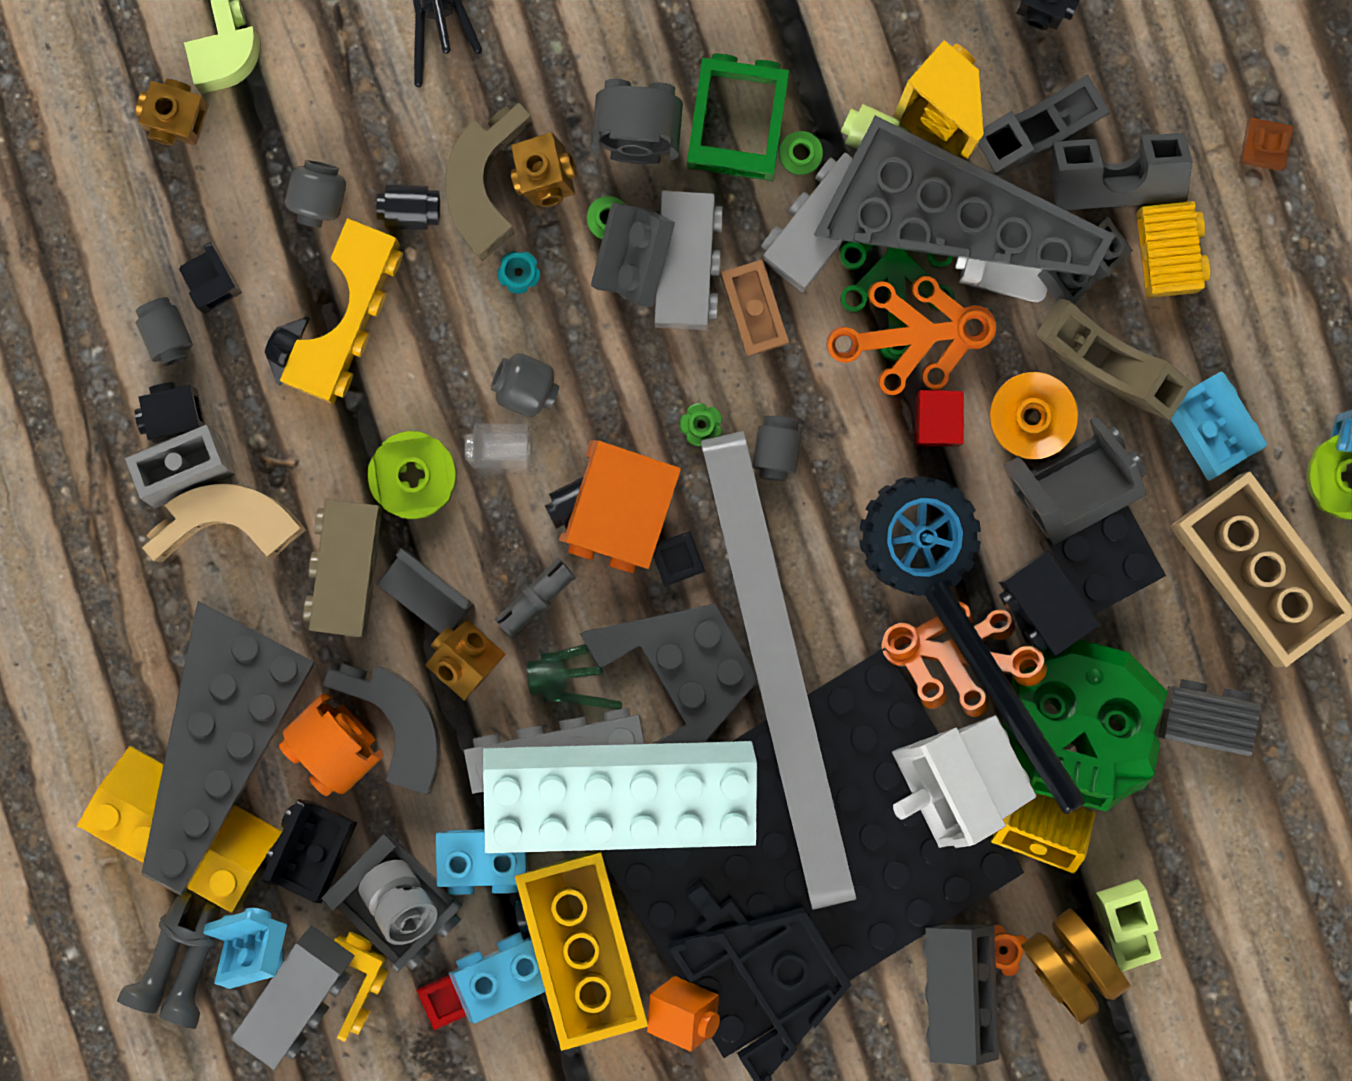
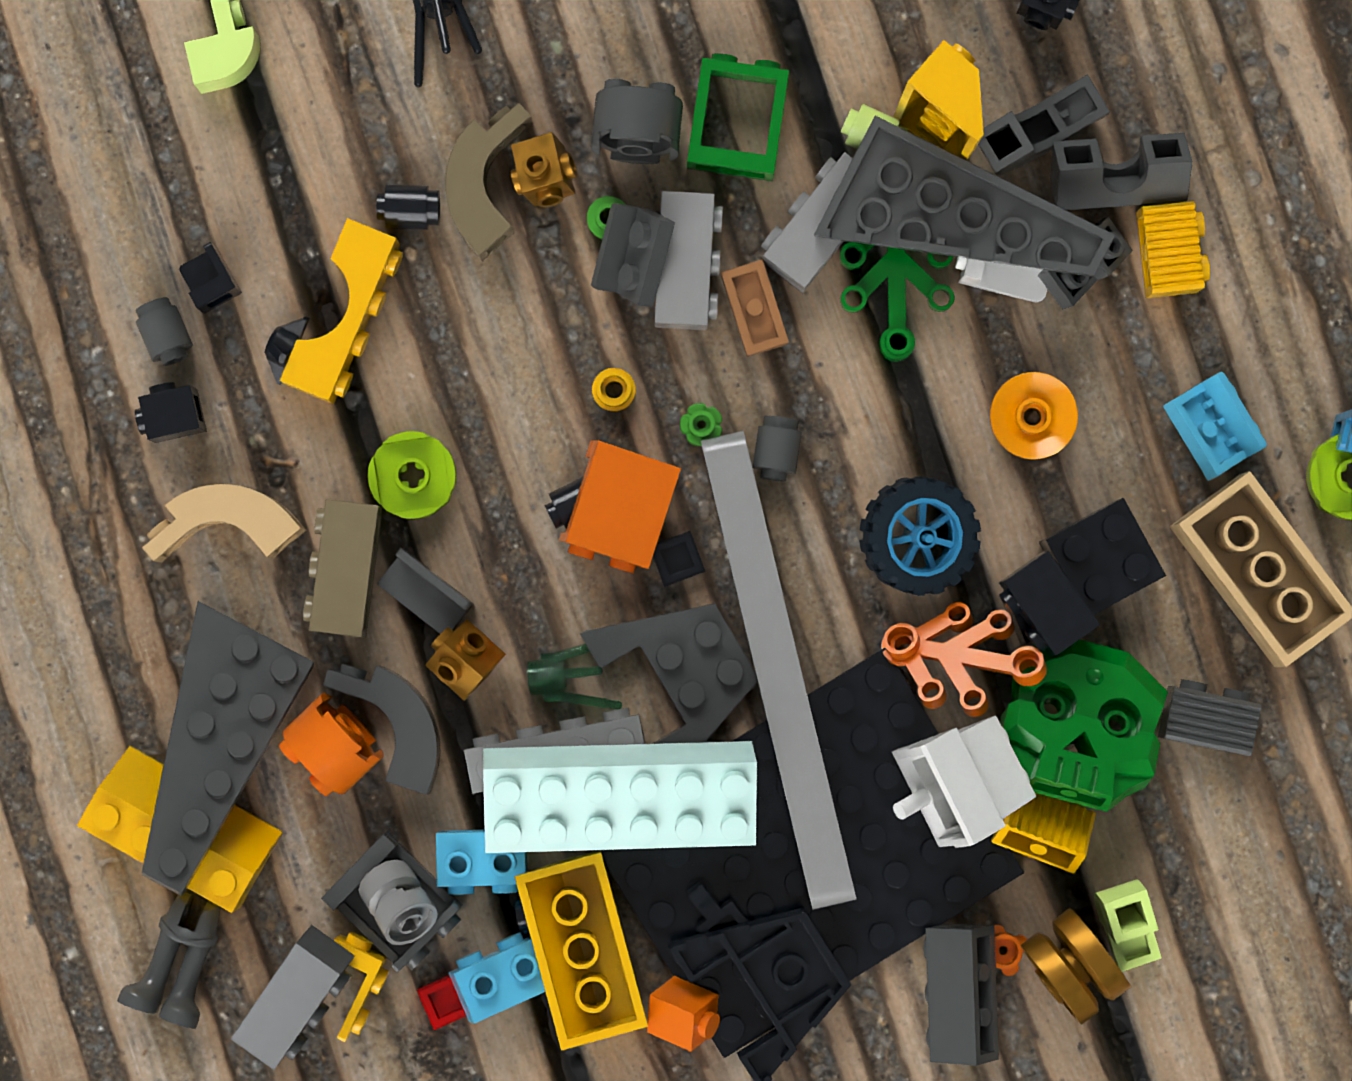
(179, 466): light grey brick -> none
(183, 121): pearl gold brick -> none
(250, 947): medium azure bracket -> none
(308, 849): black bracket -> none
(315, 193): dark grey head -> none
(500, 449): clear brick -> none
(510, 263): teal plate -> none
(524, 385): dark grey head -> none
(535, 598): flat silver pin -> none
(609, 376): none -> yellow plate
(797, 166): bright green plate -> none
(919, 334): orange plant -> none
(939, 418): red panel -> none
(1005, 698): black axle -> none
(1079, 484): dark grey panel -> none
(1112, 364): dark tan arch -> none
(1266, 144): dark orange tile -> none

